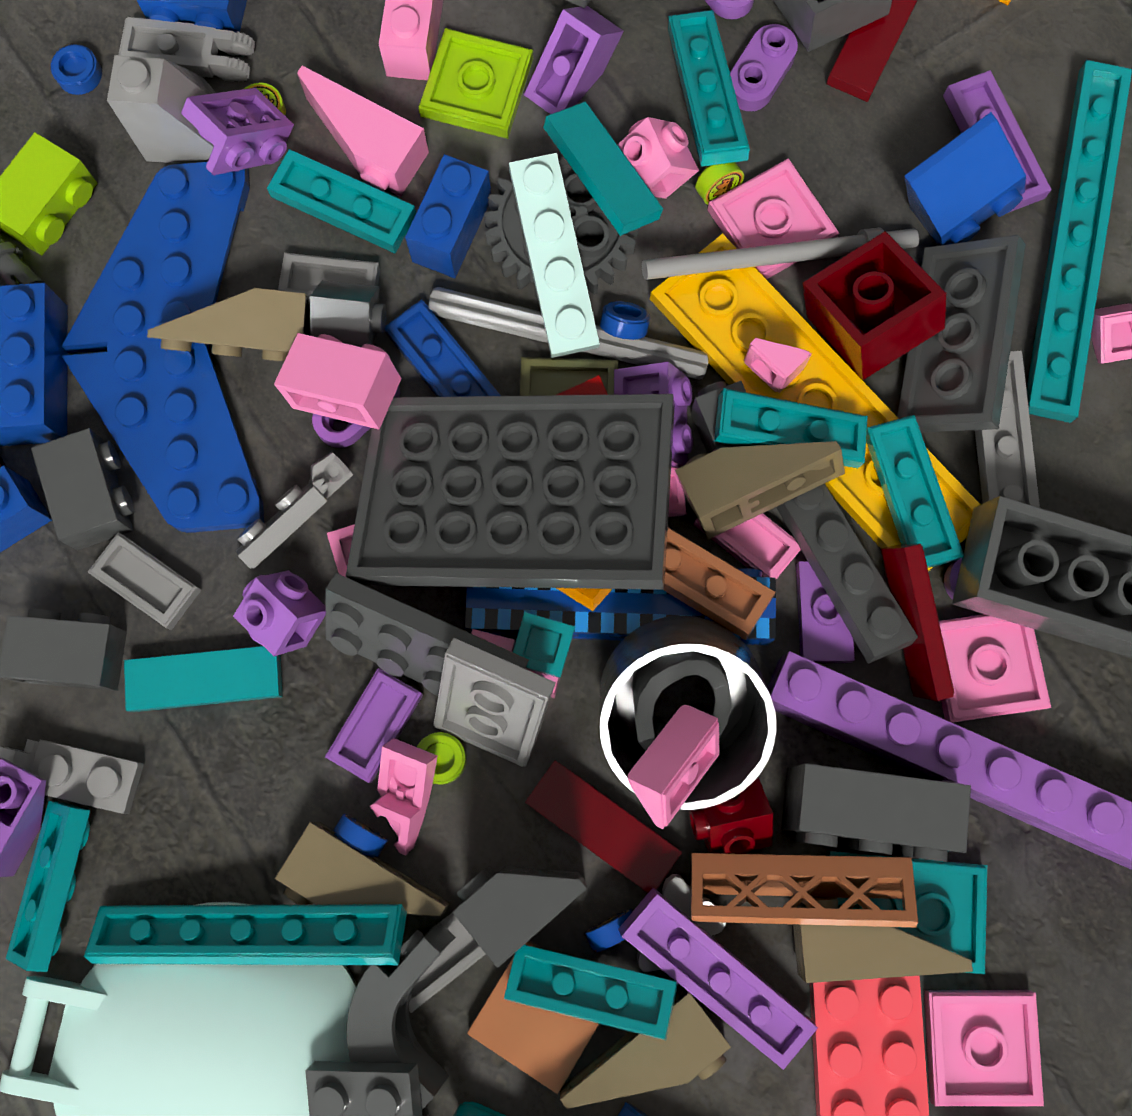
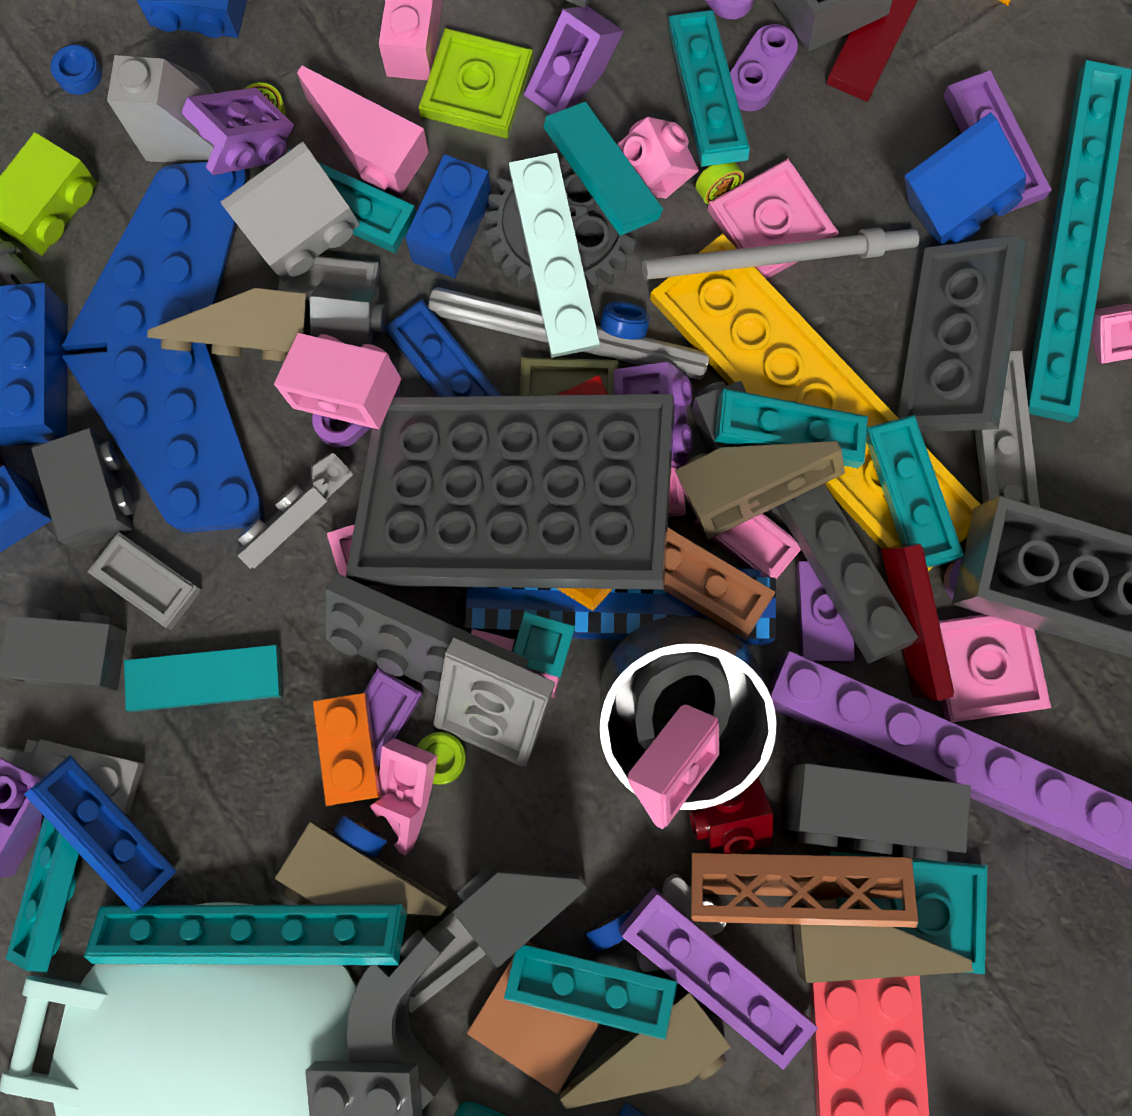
(101, 833): none -> blue tile
(189, 47): light grey hinge -> none
(280, 612): medium lavender brick -> none
(291, 213): none -> light grey slope
(346, 749): none -> orange plate
(603, 827): dark red tile -> none
(776, 362): bright pink slope -> none
(875, 305): dark red brick -> none
(983, 1048): bright pink tile -> none

